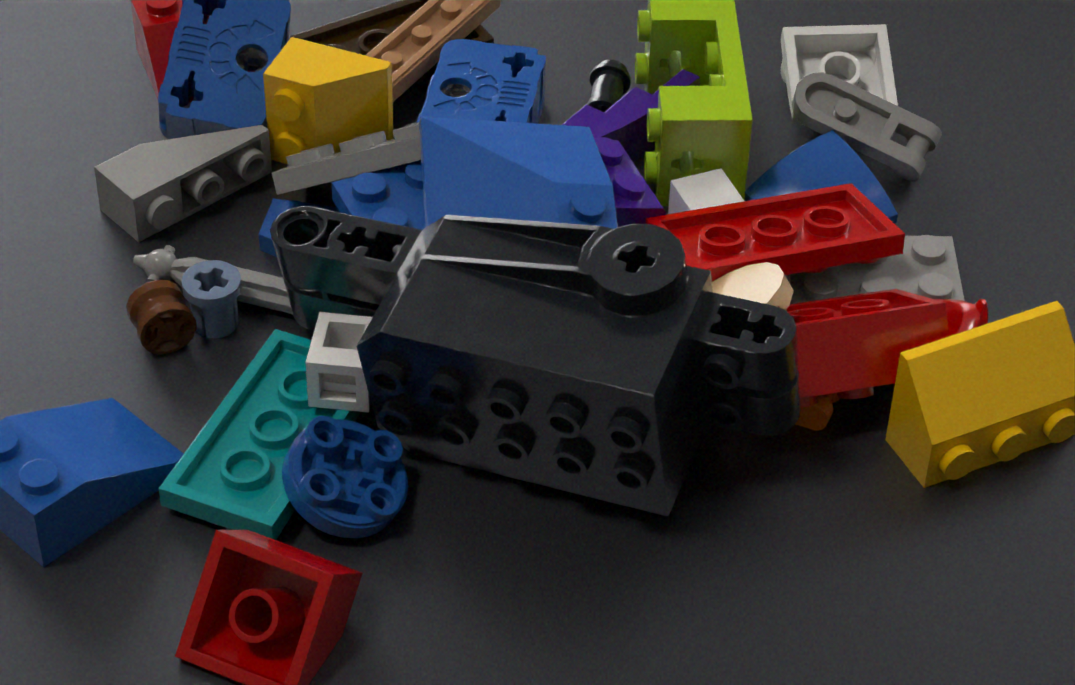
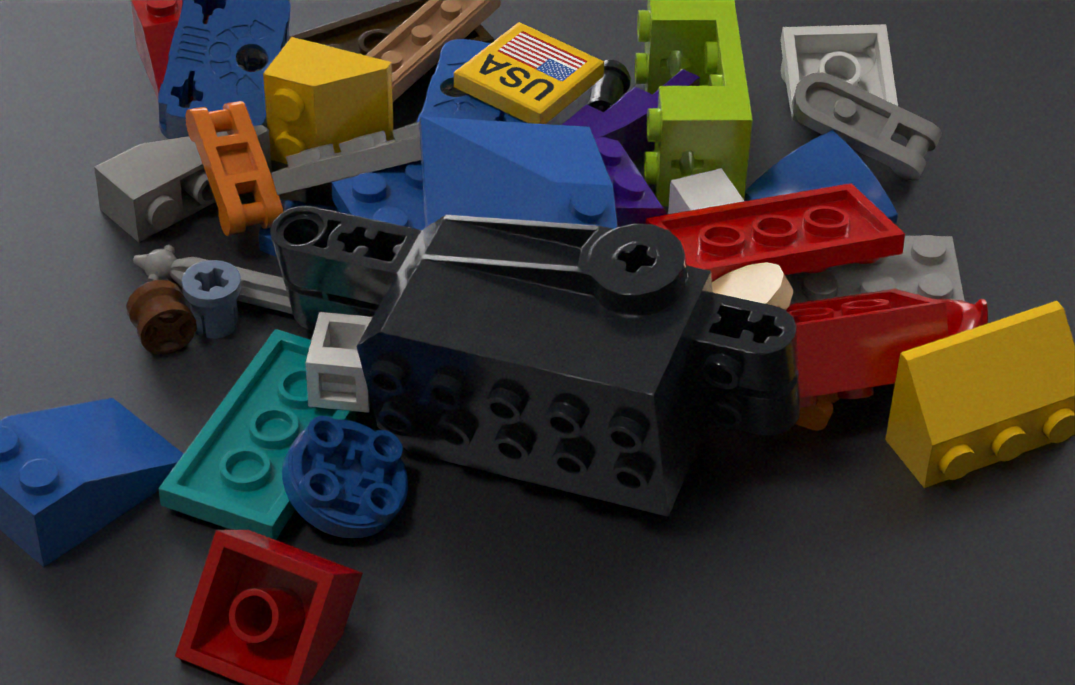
(234, 166): none -> orange plate
(528, 74): none -> yellow tile

